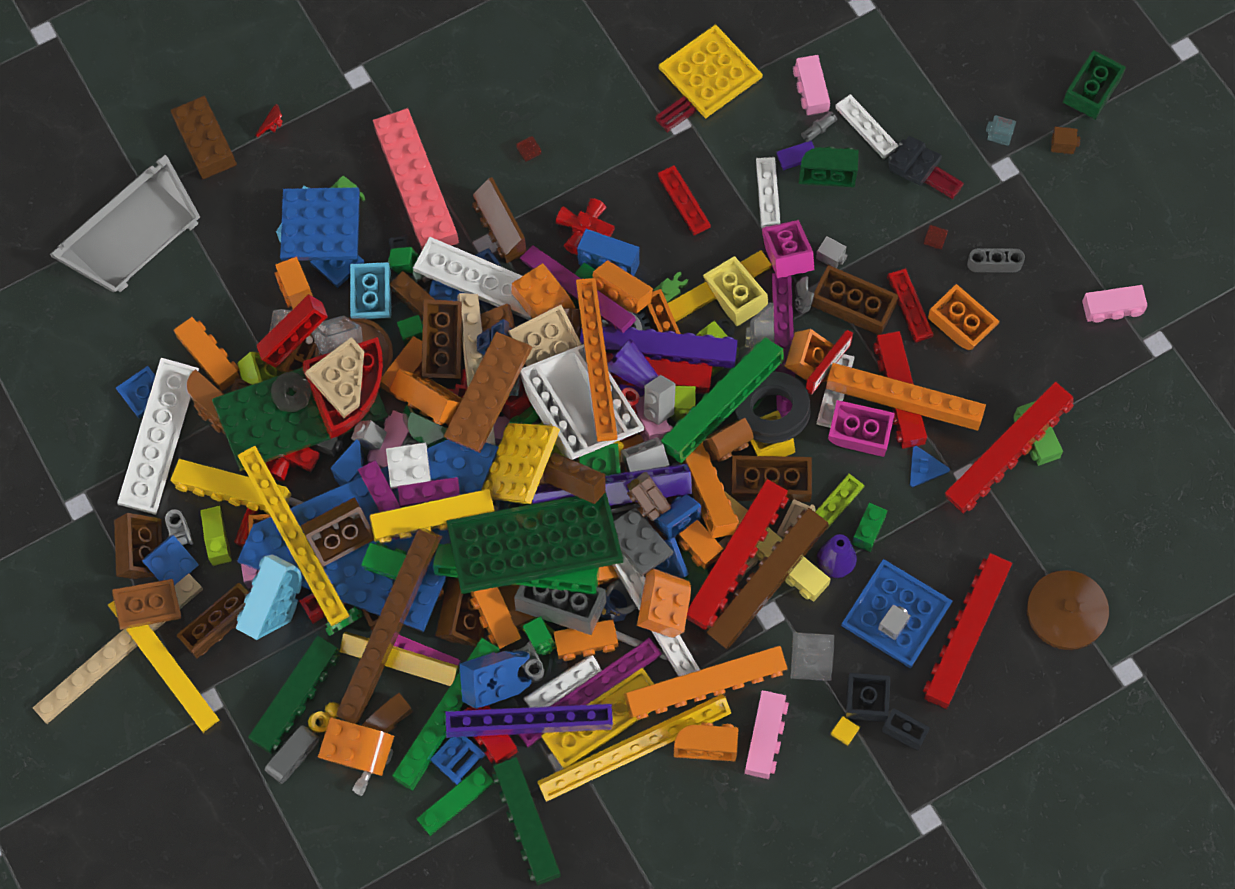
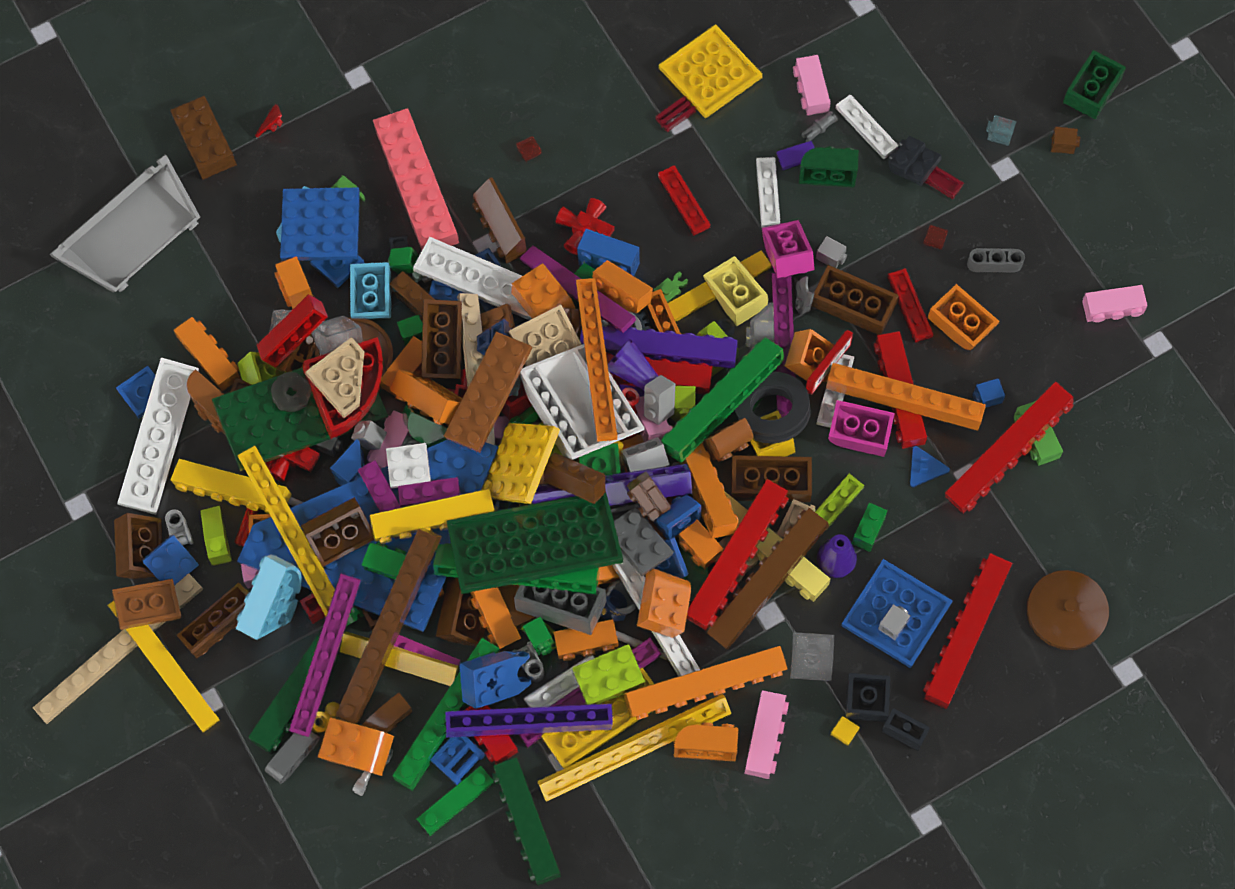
(324, 655): none -> magenta tile
(608, 676): none -> lime brick
(989, 393): none -> blue brick

